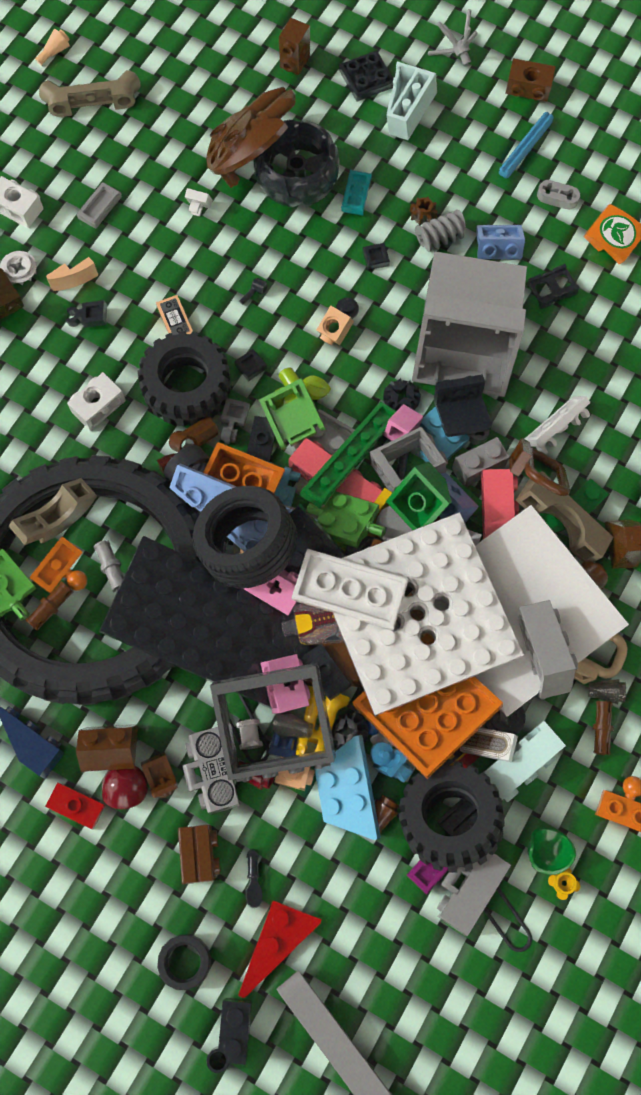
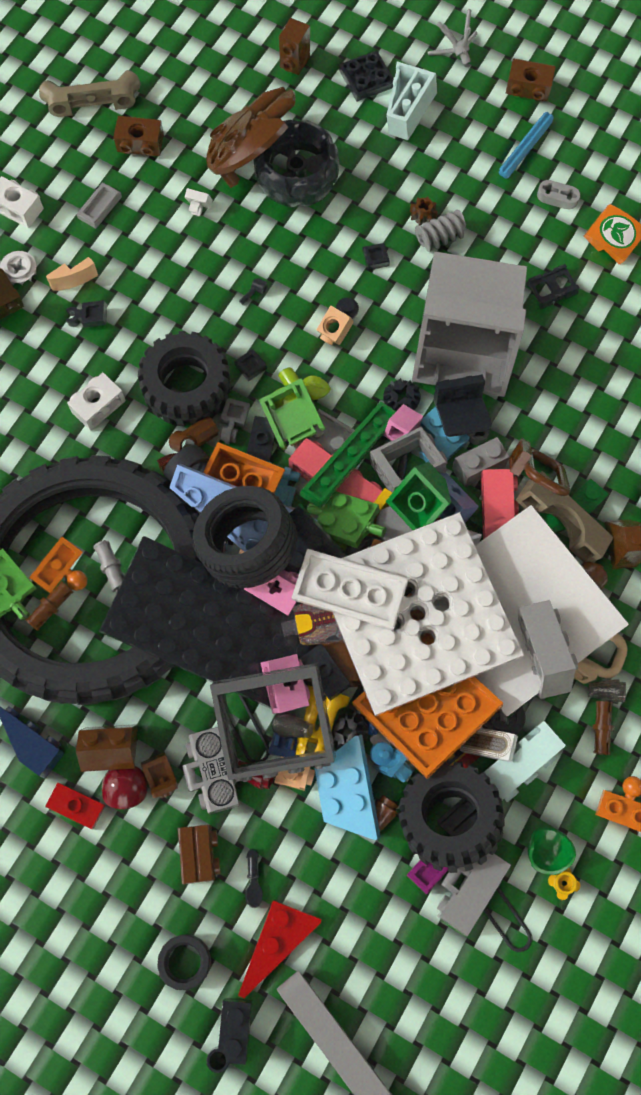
(56, 43): light nougat cone -> none
(57, 515): dark tan arch -> none
(138, 136): none -> reddish brown brick
(174, 315): tile -> none
(249, 734): white bush -> none
(356, 192): teal plate -> none
(500, 241): medium blue bracket -> none
(559, 422): white plate -> none

